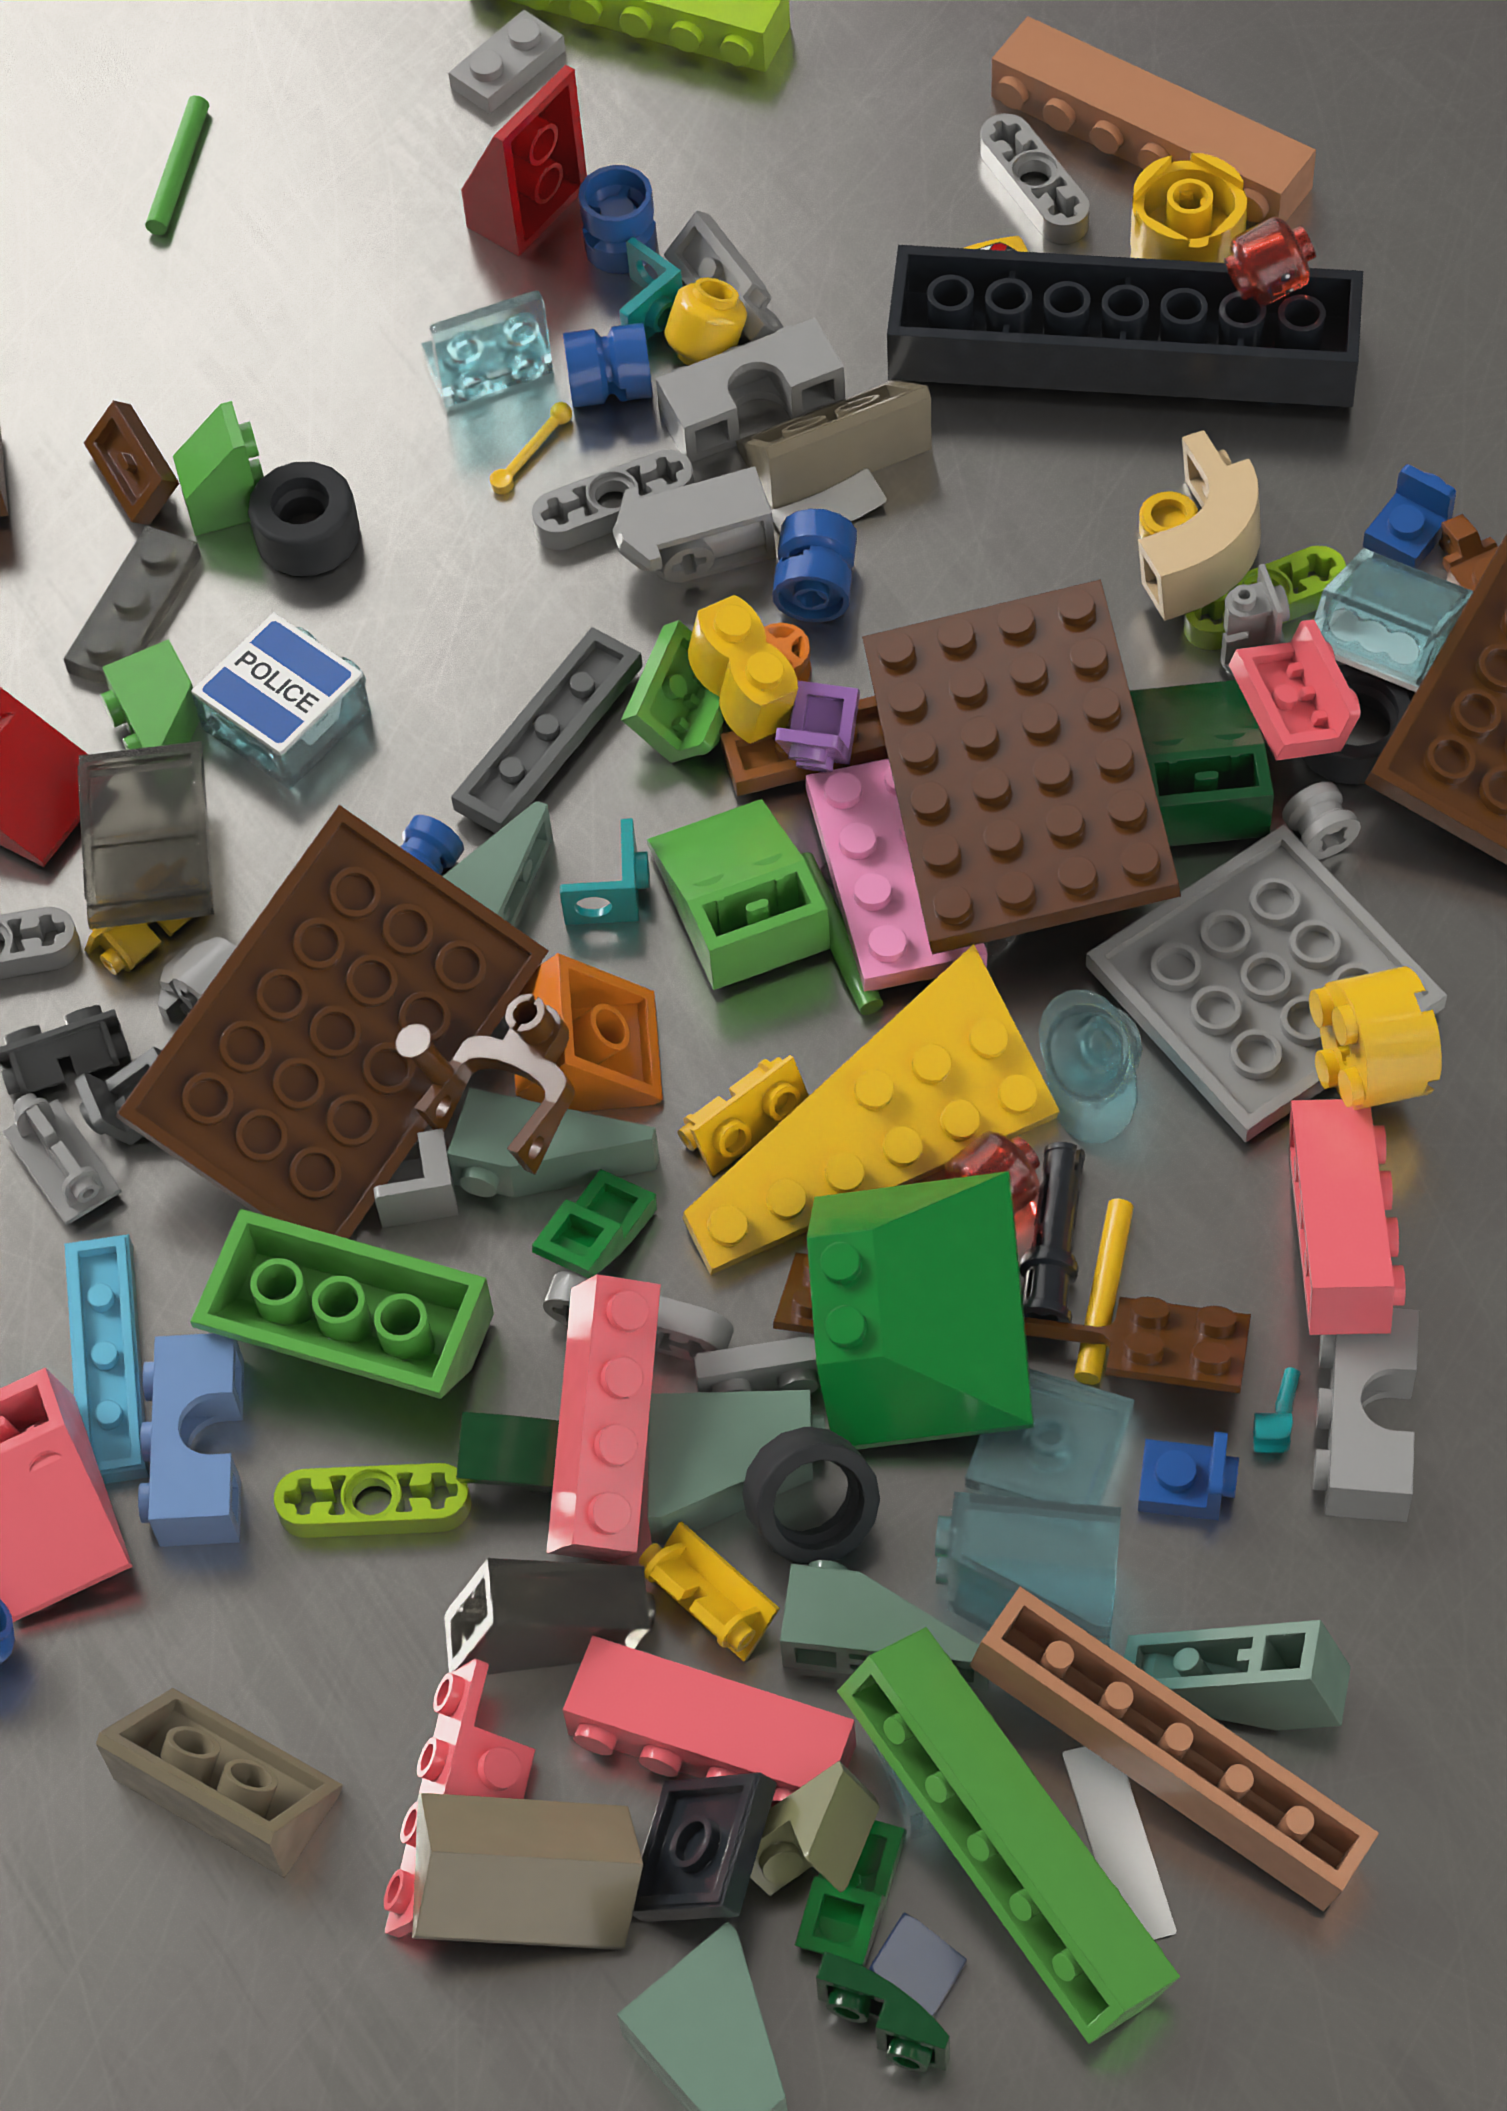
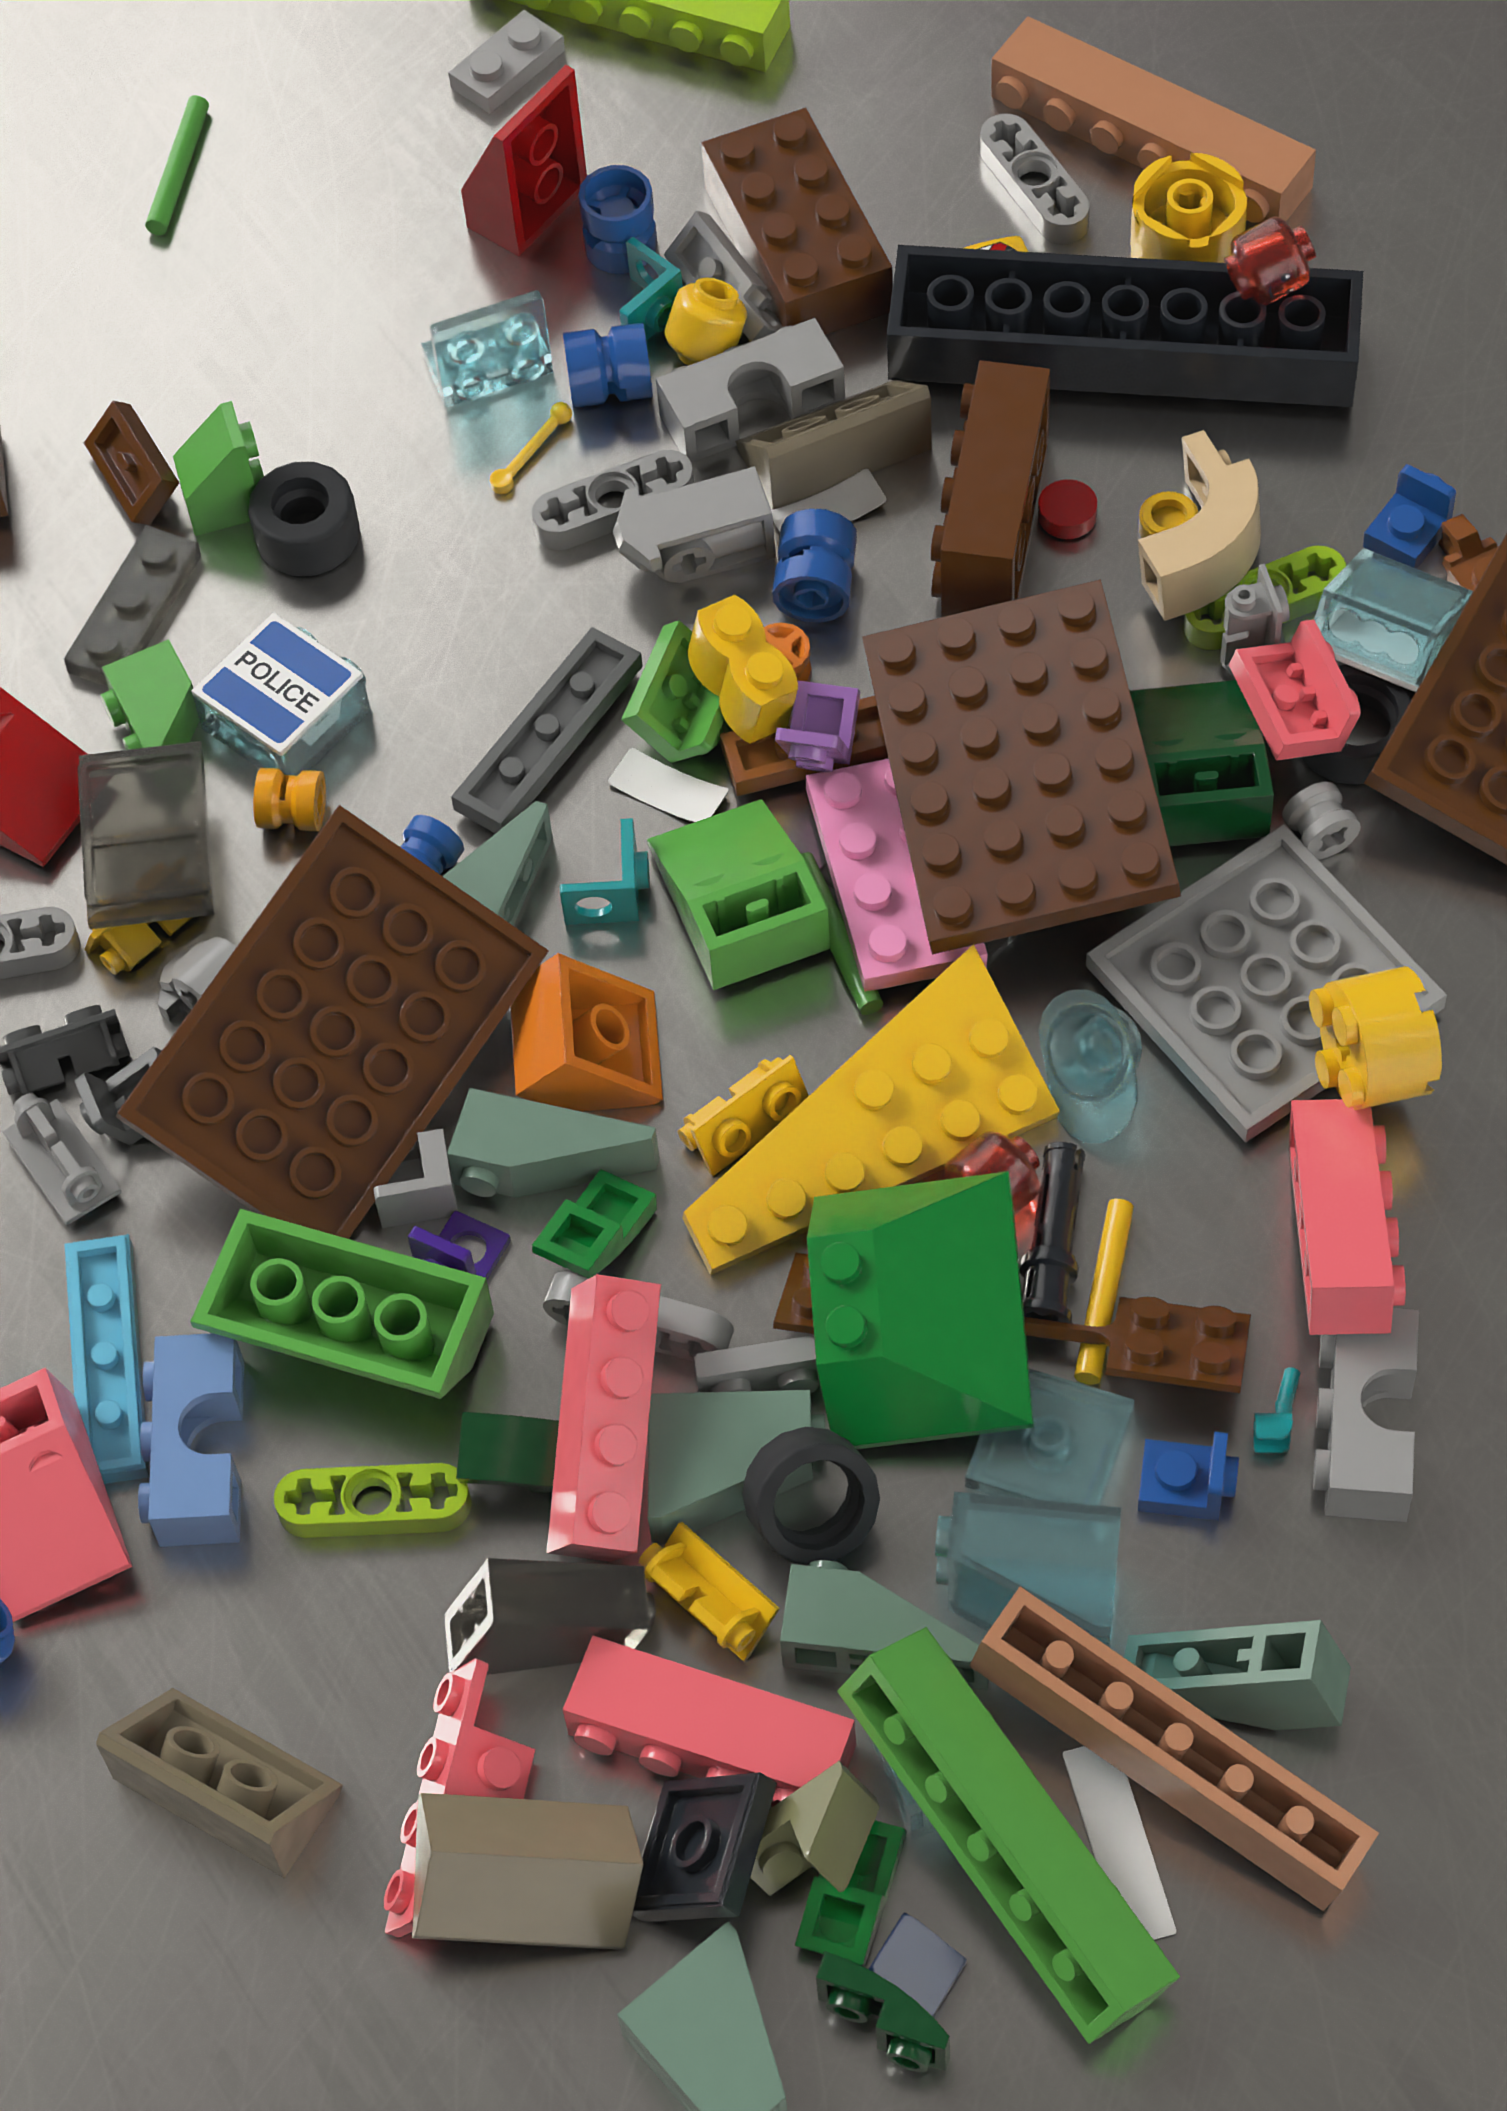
(289, 799): none -> light orange wheel
(444, 1252): none -> dark purple bracket
(528, 1050): reddish brown piece -> none
(666, 787): none -> white sticker
(798, 223): none -> reddish brown brick
(993, 489): none -> reddish brown brick
(1067, 509): none -> red tile

